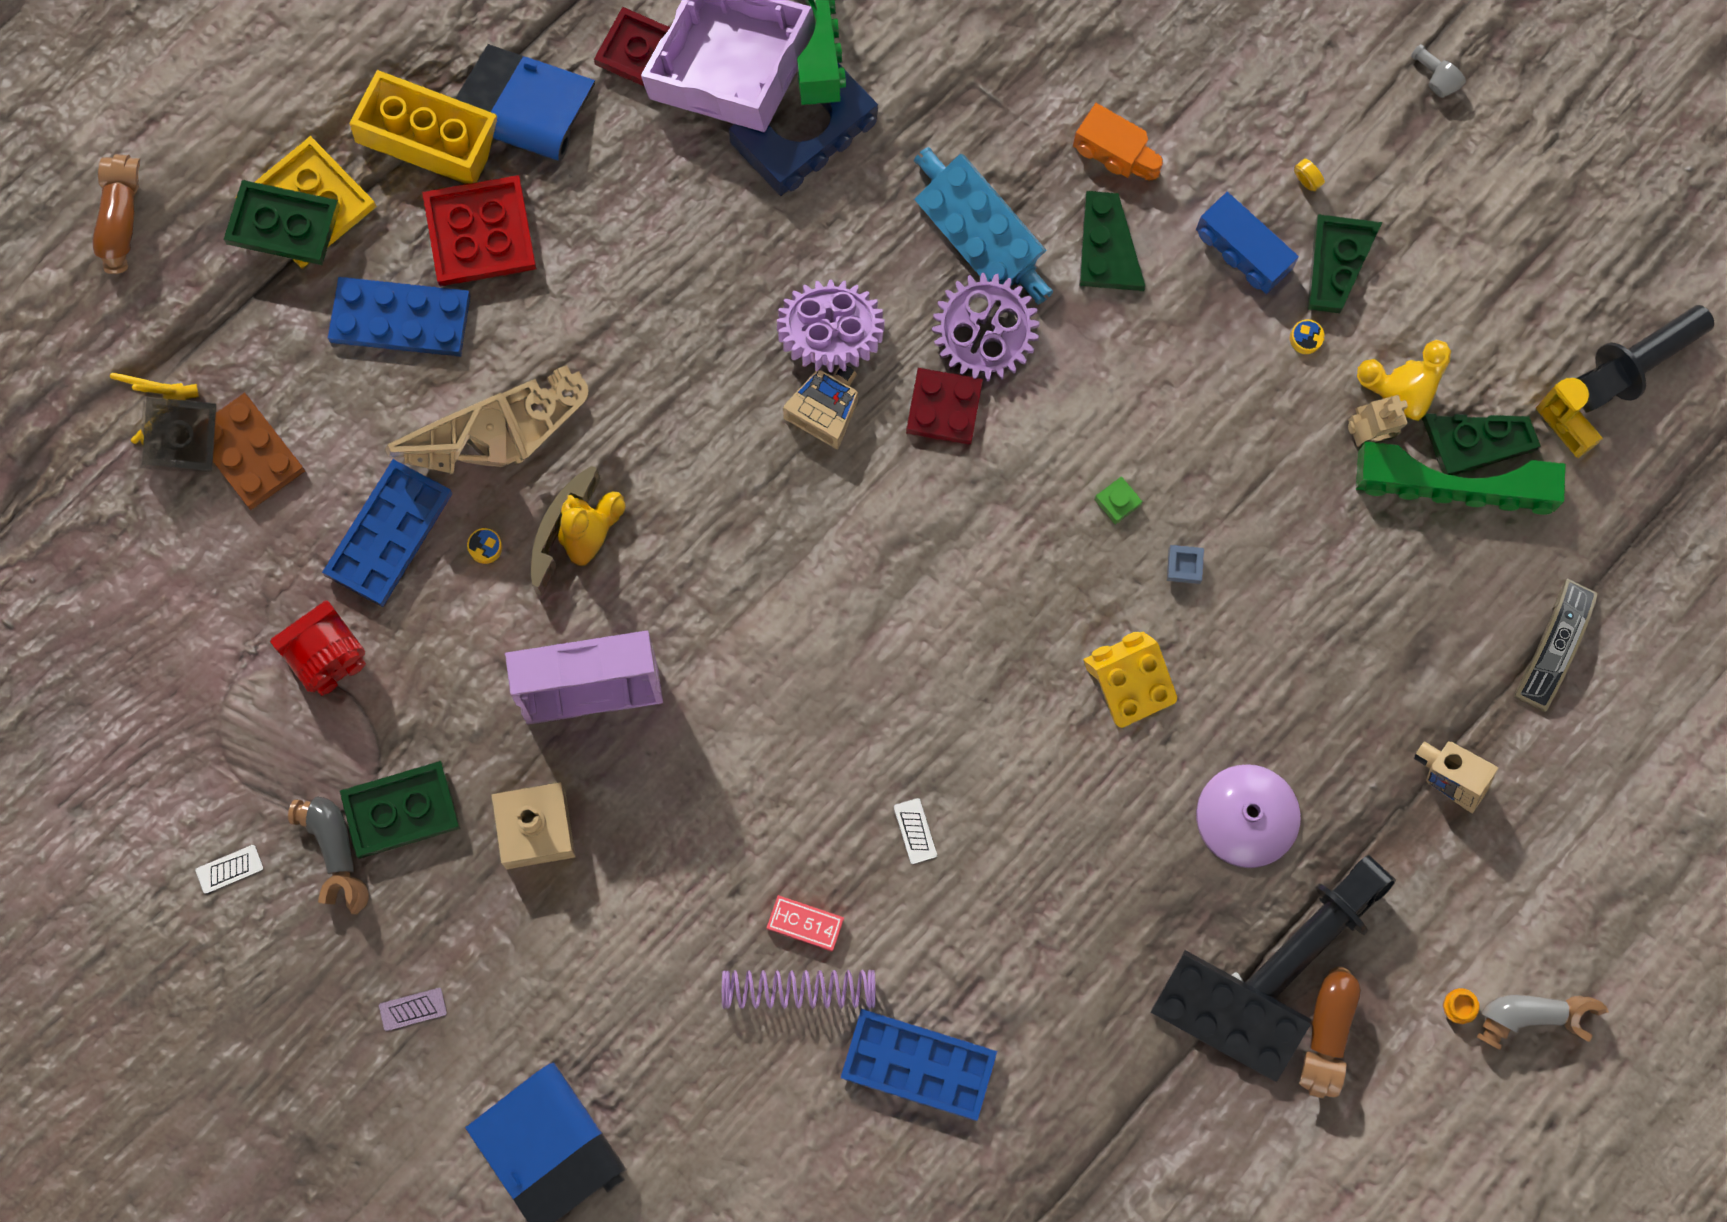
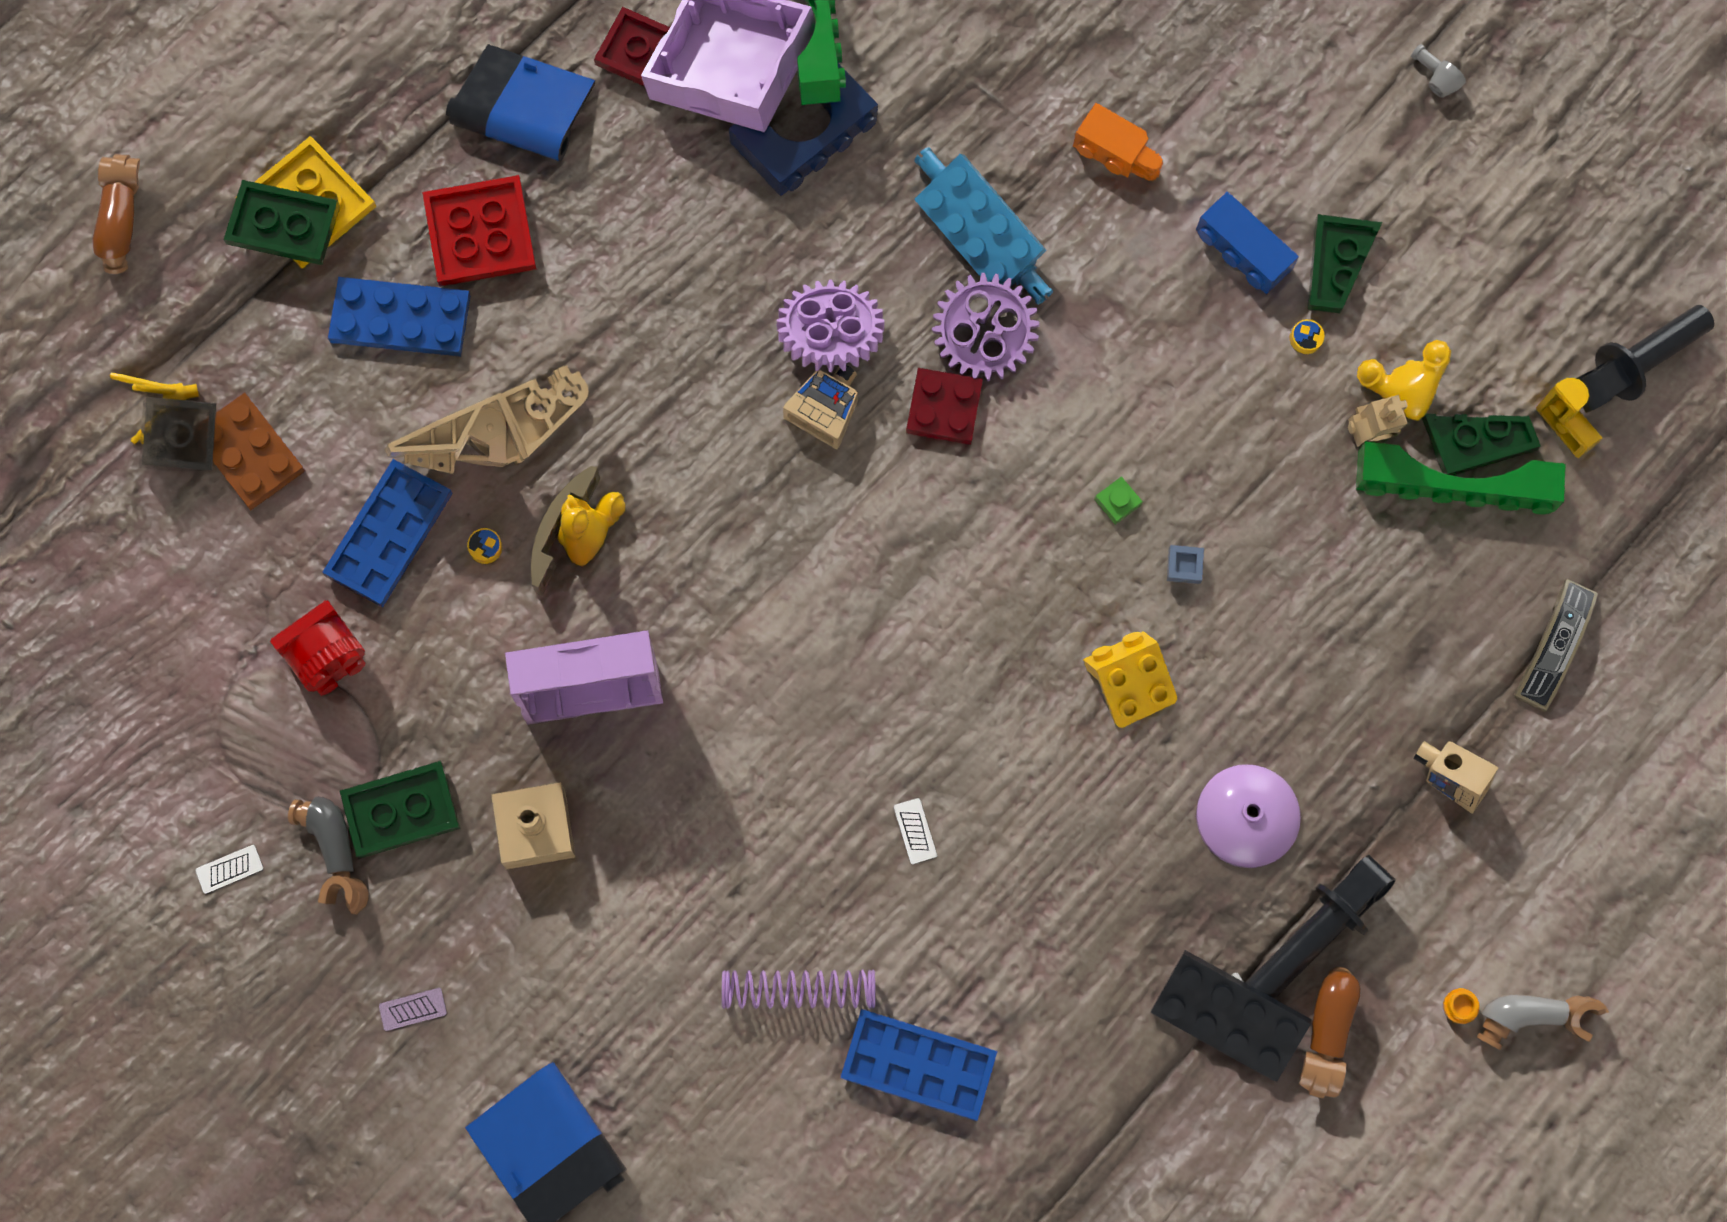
(424, 128): yellow slope -> none
(805, 923): coral tile -> none
(1107, 245): dark green wing -> none
(1309, 175): yellow tile -> none

